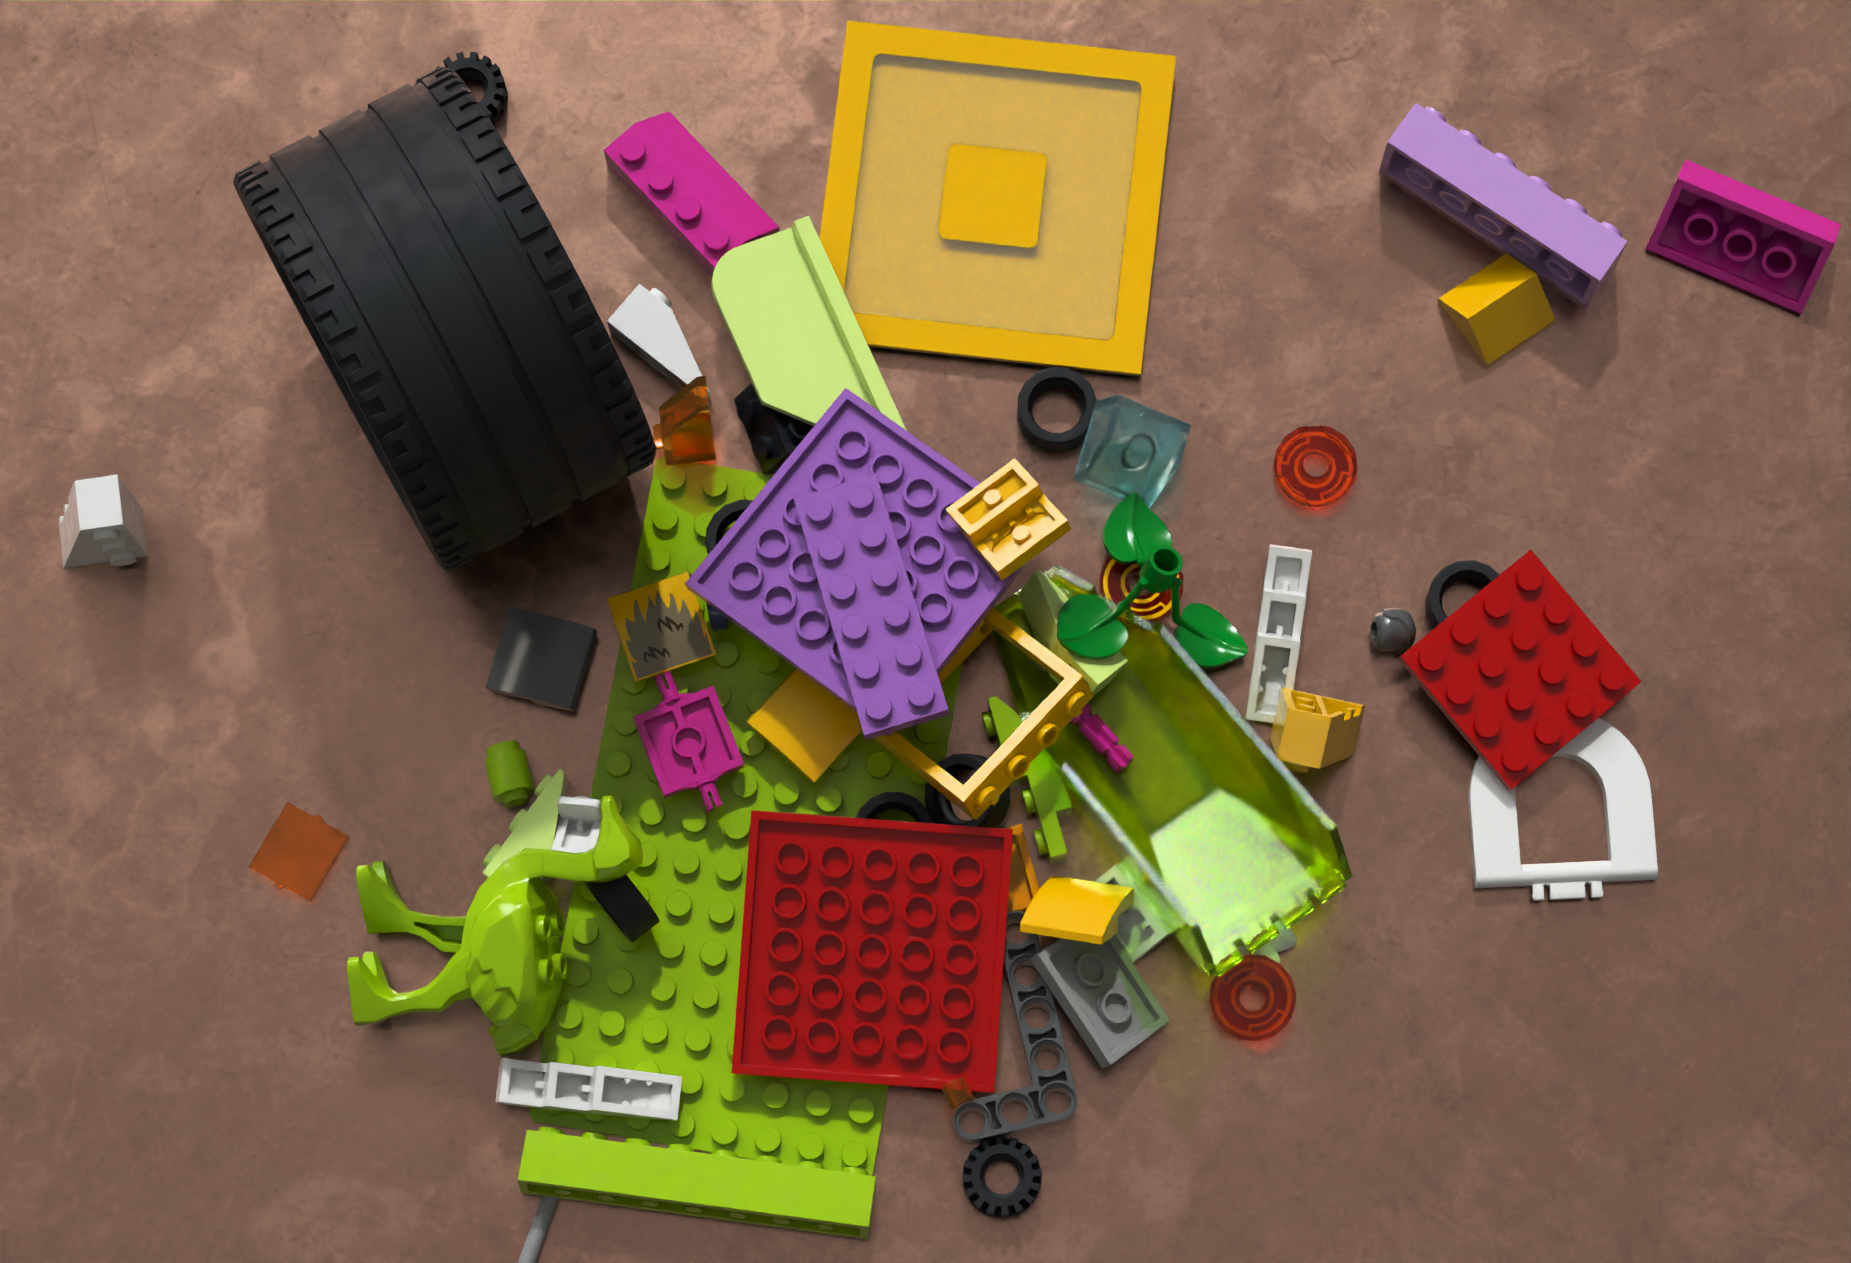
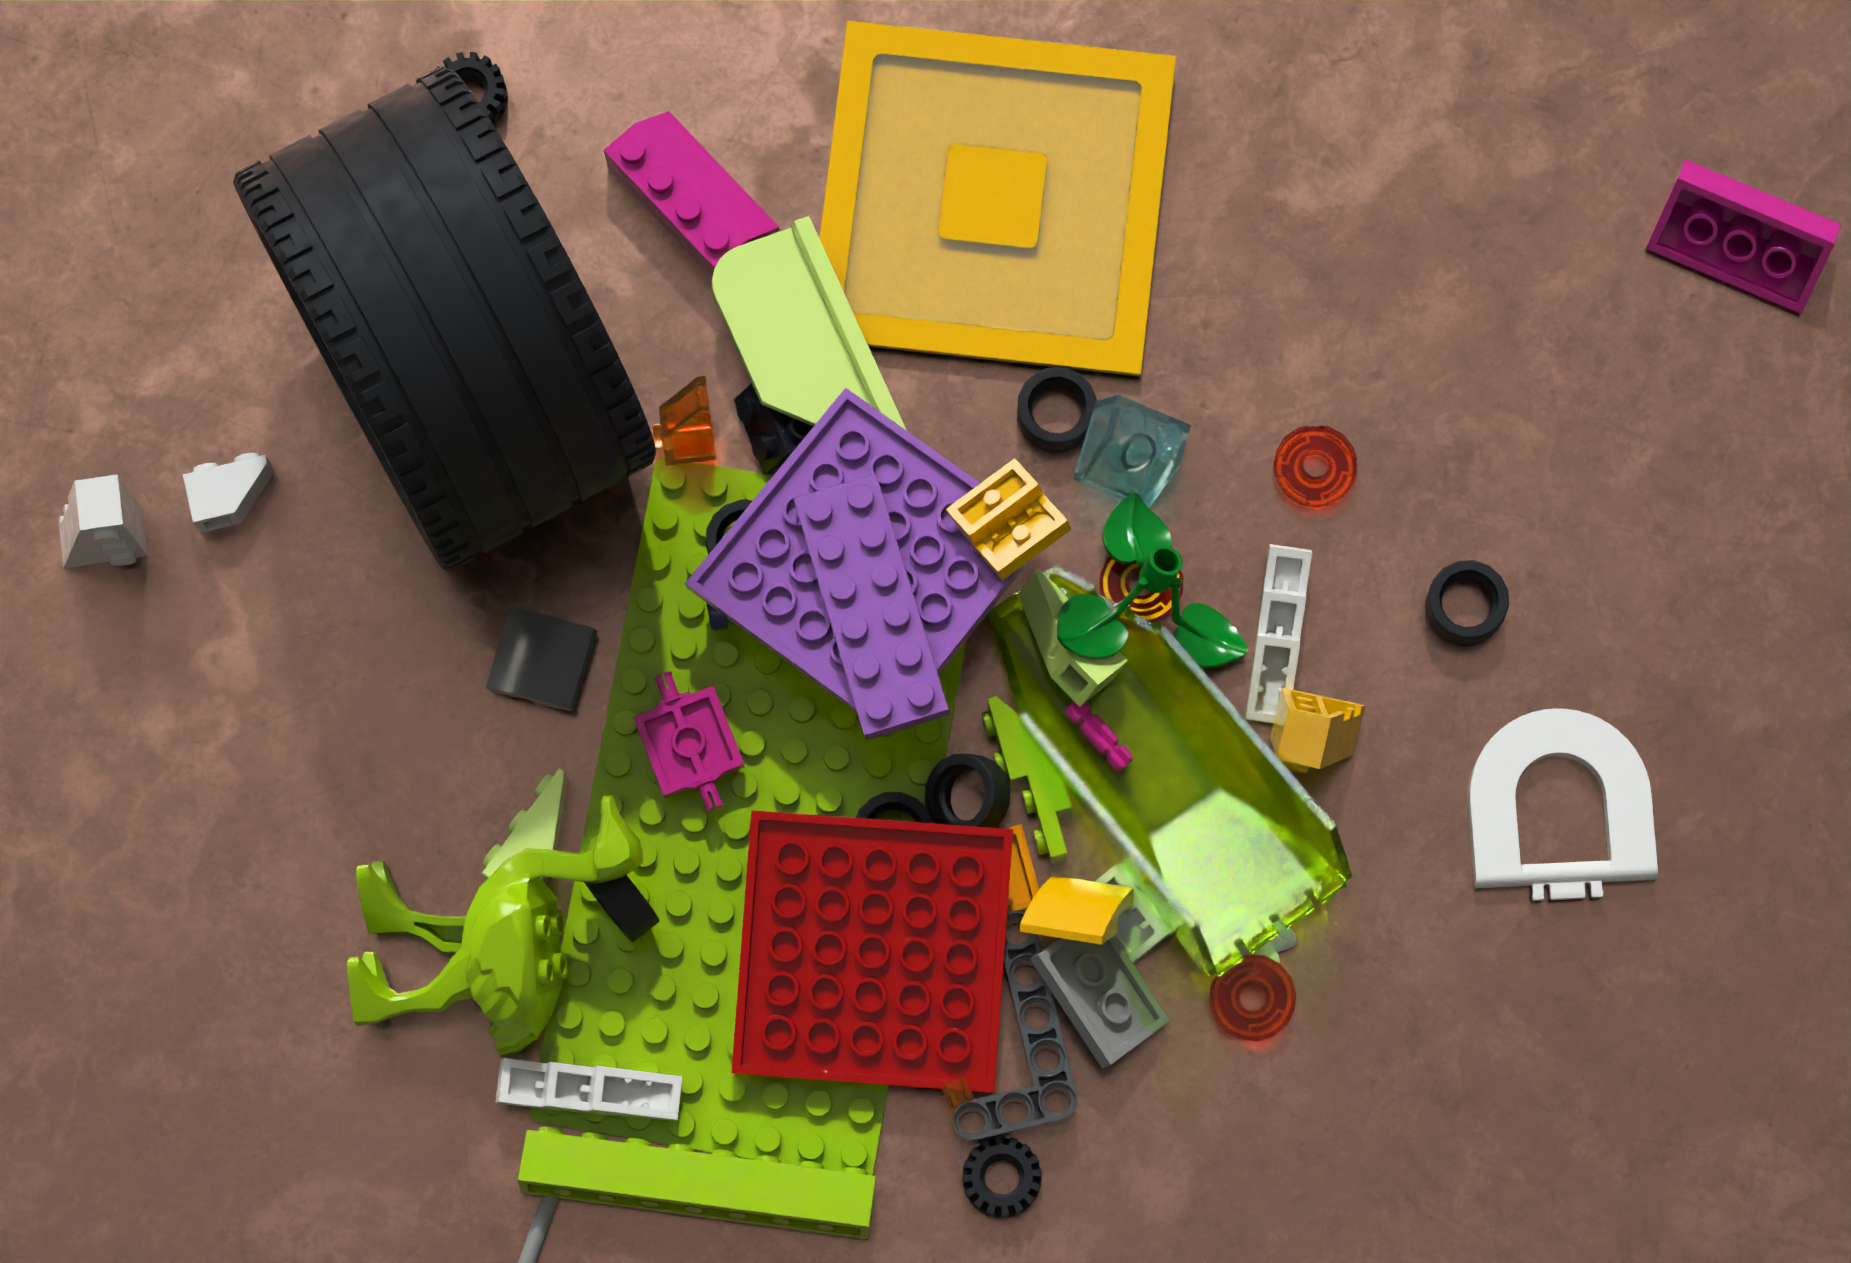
(226, 492): none -> white slope
(299, 851): clear orange piece -> none
(509, 773): lime brick -> none
(578, 824): white bracket -> none
(652, 332): white slope -> none
(661, 626): slope -> none
(806, 724): yellow slope -> none
(1024, 744): yellow window -> none
(1392, 630): dark grey piece -> none
(1498, 308): yellow slope -> none
(1502, 203): lavender brick -> none
(1519, 670): red plate -> none

